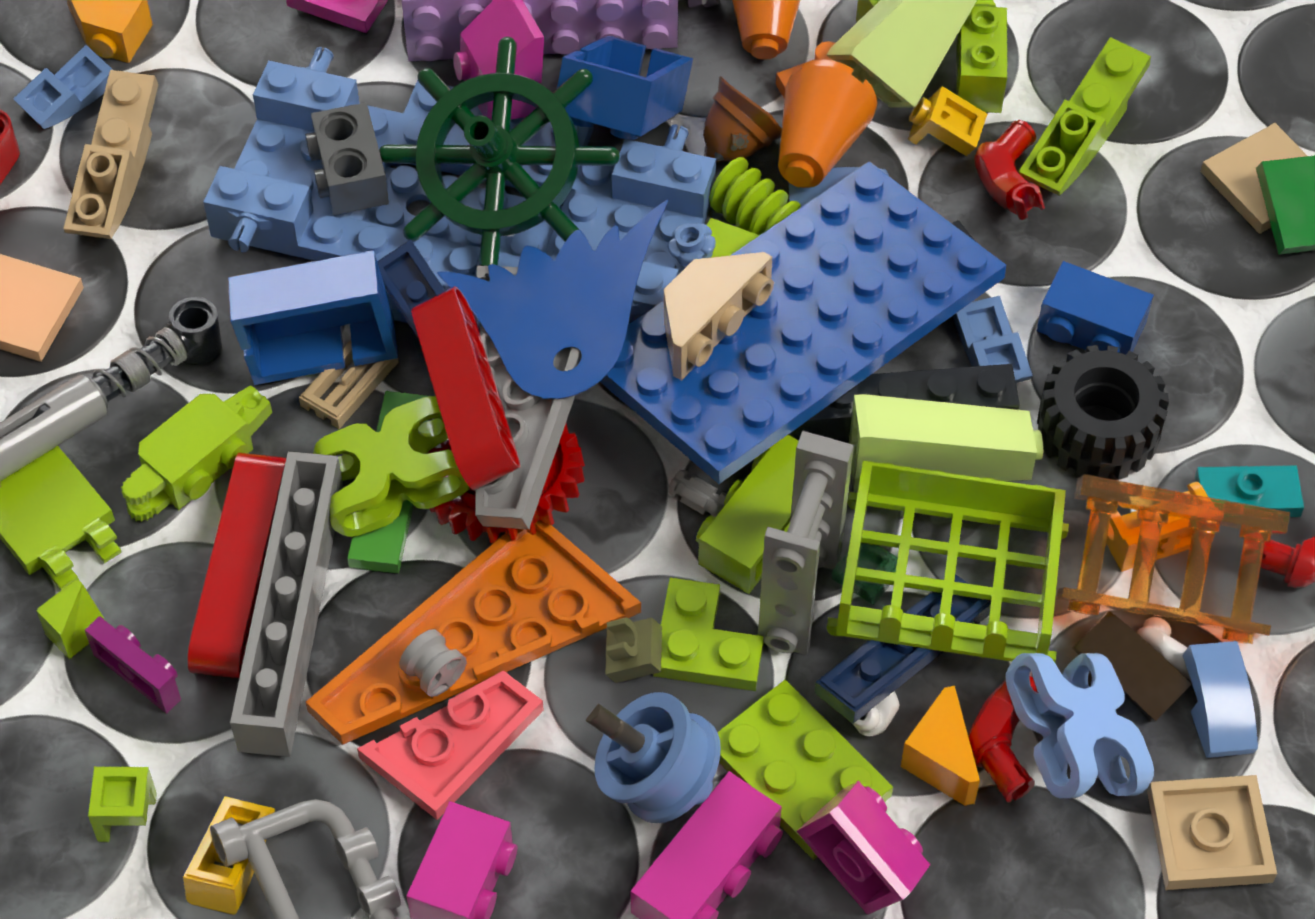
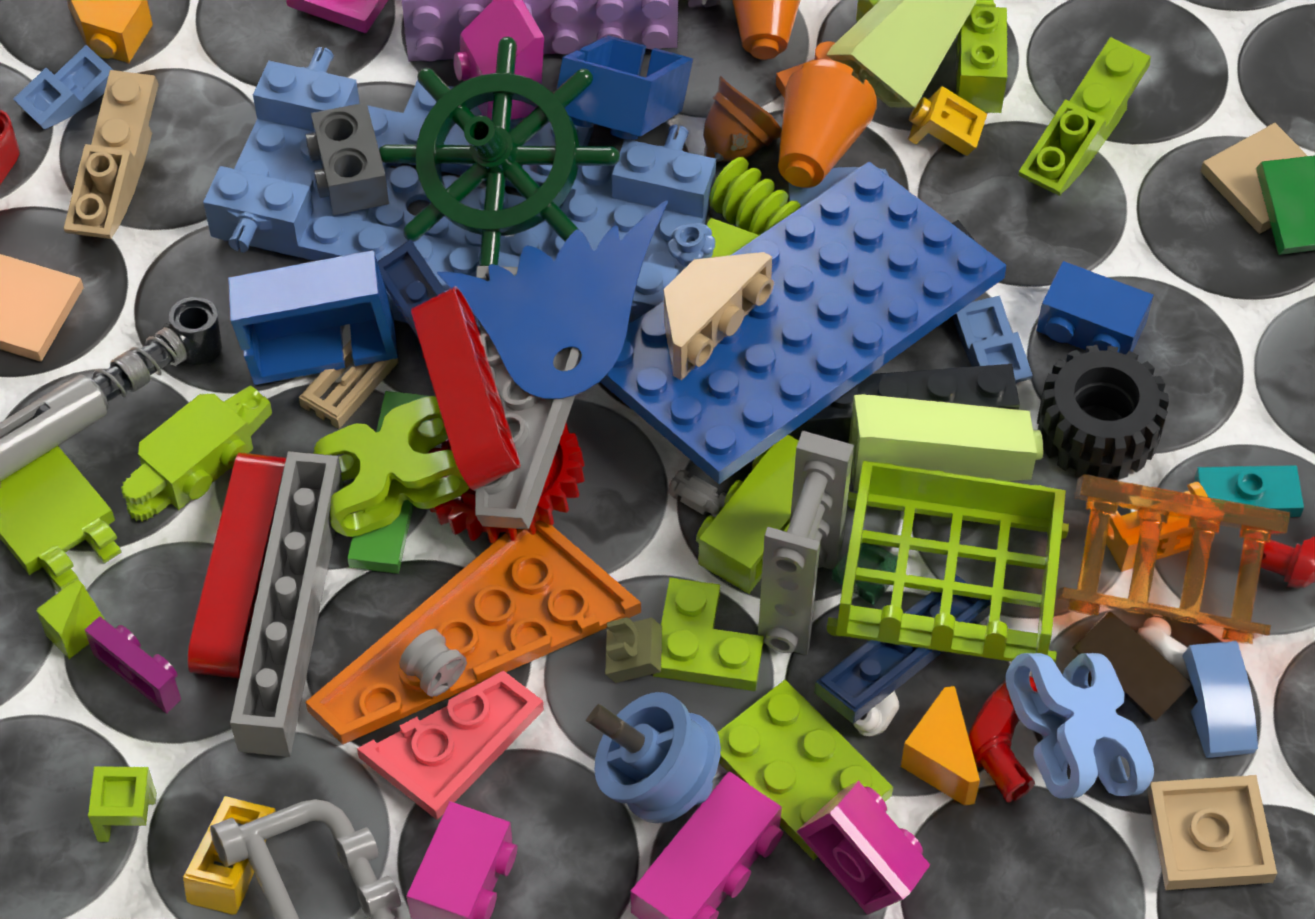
(998, 172): red arm -> none

